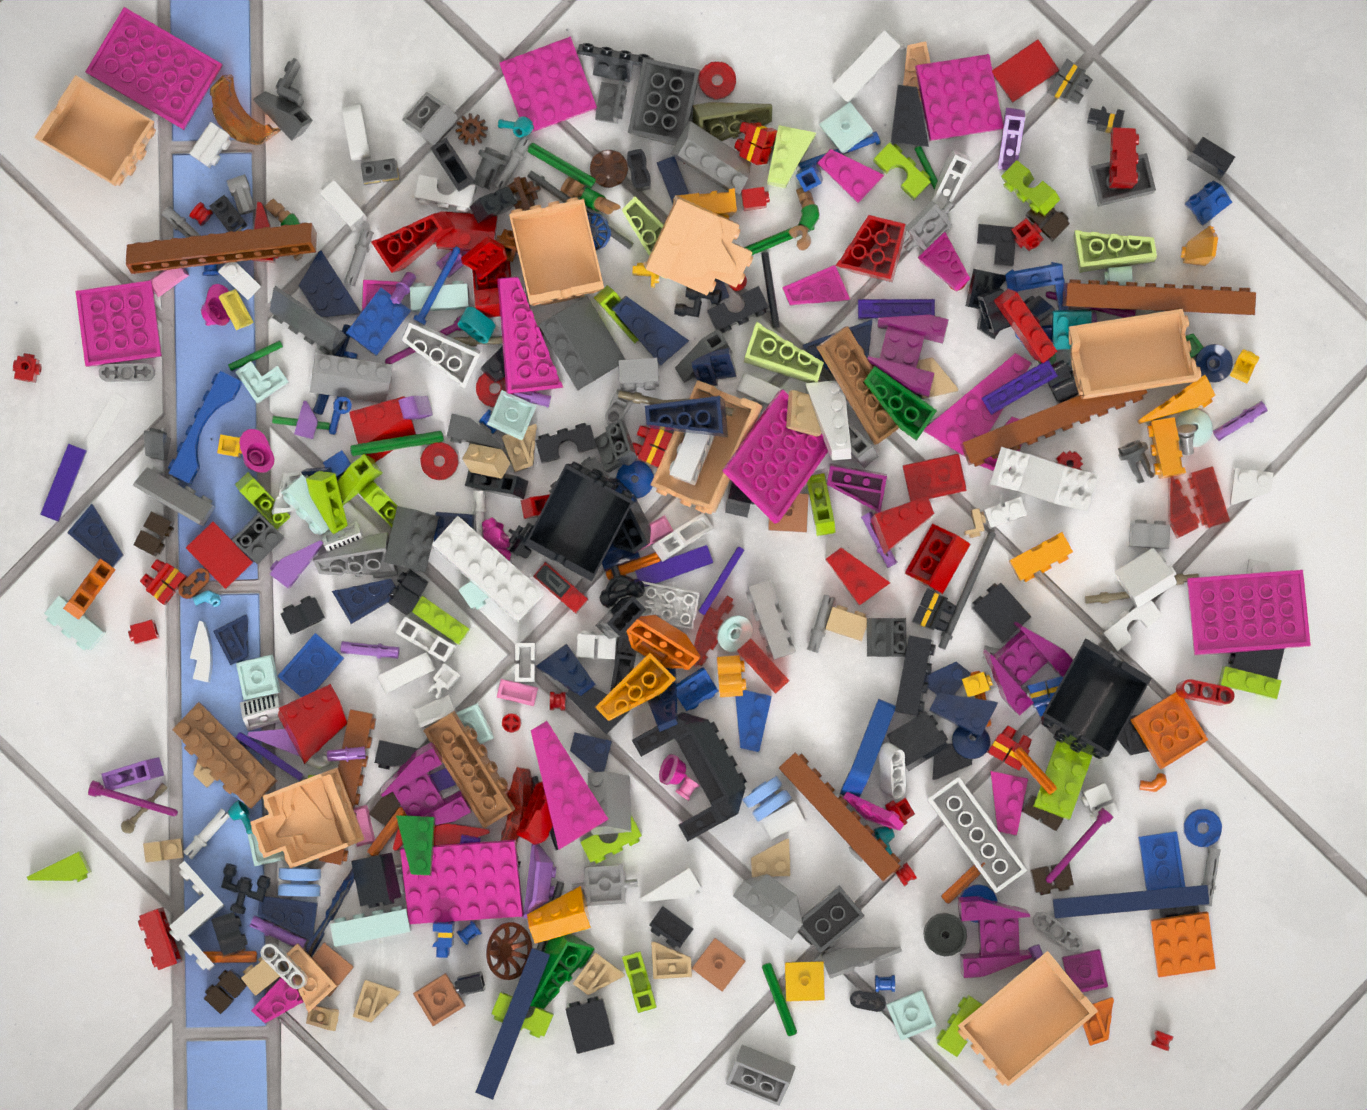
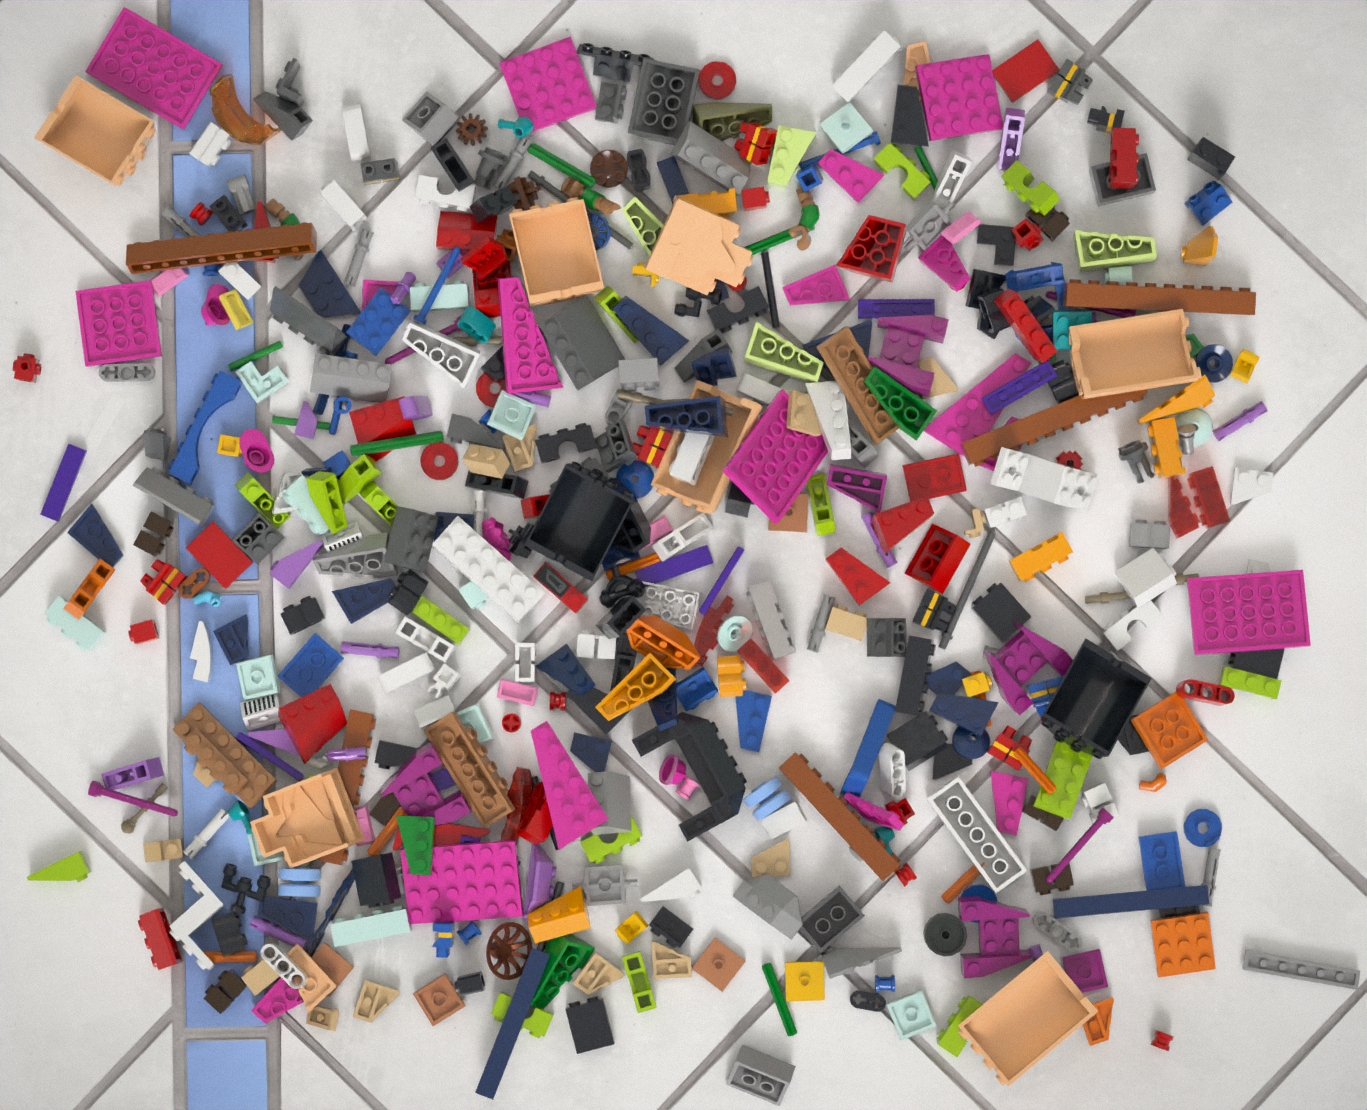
(411, 241): red wedge -> none
(631, 927): none -> yellow bracket
(961, 227): none -> bright pink tile
(1301, 970): none -> light grey plate

